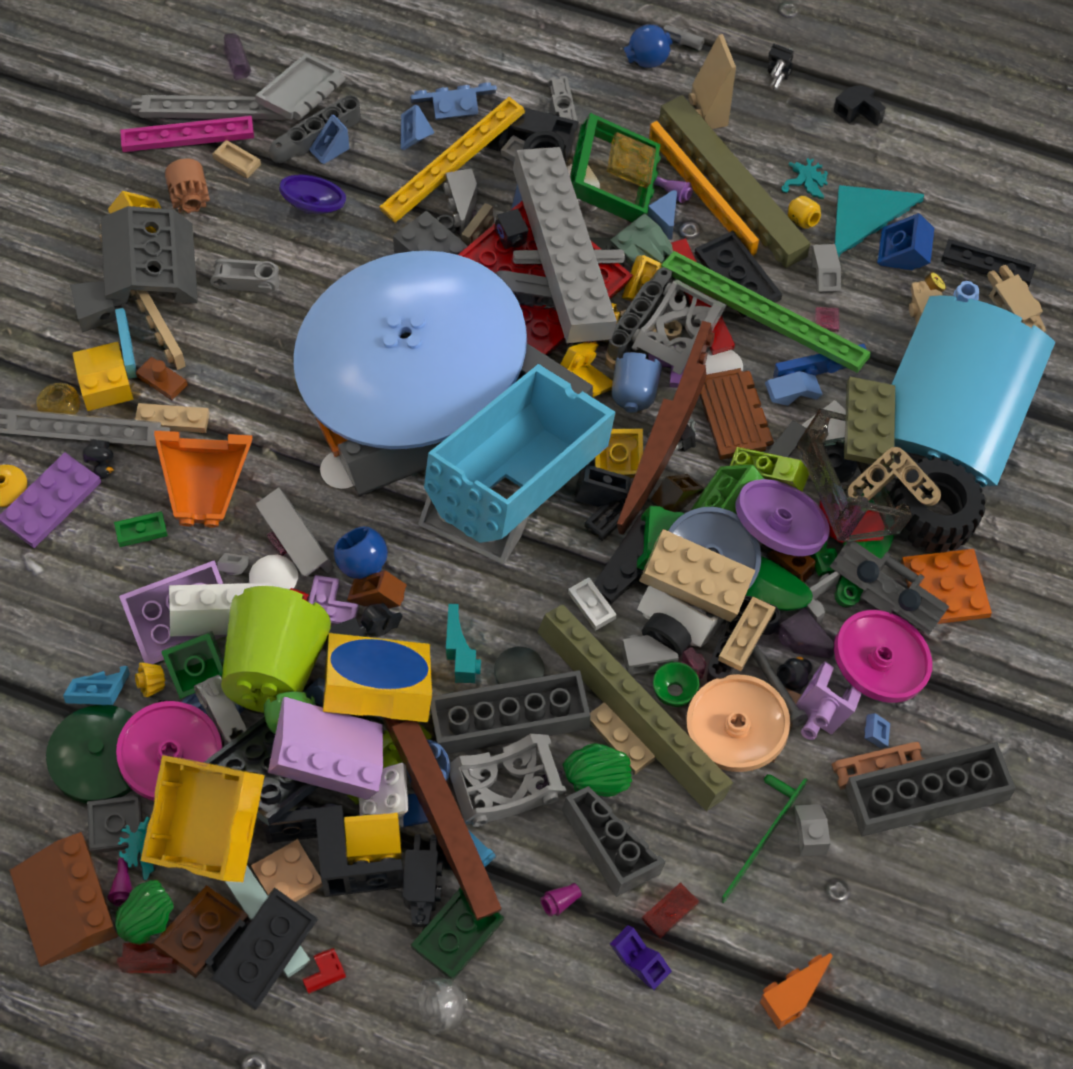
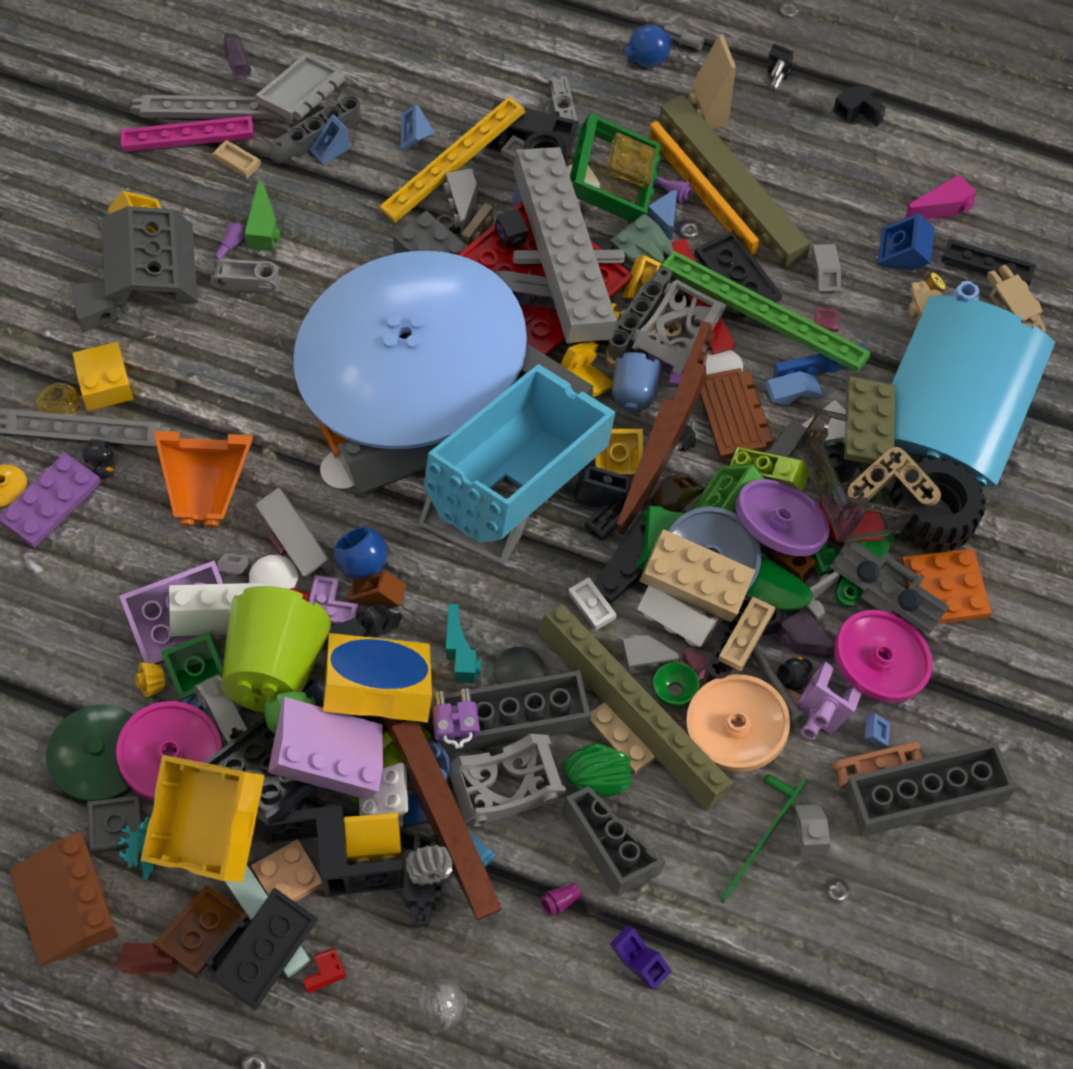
(96, 688): dark azure wing -> none
(121, 885): magenta cone -> none
(126, 343): medium azure tile -> none
(140, 529): green plate -> none
(144, 913): green hair -> none
(154, 320): tan plate -> none
(161, 378): dark orange tile -> none
(175, 417): tan plate -> none
(187, 185): nougat gear -> none
(233, 236): none -> medium lavender cone
(261, 225): none -> bright green slope
(312, 194): dark purple dish -> none
(429, 865): none -> light grey gear
(454, 102): medium blue bracket -> none
(455, 720): none -> medium lavender piece
(455, 936): dark green plate -> none
(668, 632): black tyre -> none
(670, 910): clear red plate -> none
(790, 998): orange slope -> none
(804, 212): yellow head -> none
(808, 175): teal piece -> none
(867, 211): teal tile -> none
(945, 200): none -> dark pink slope

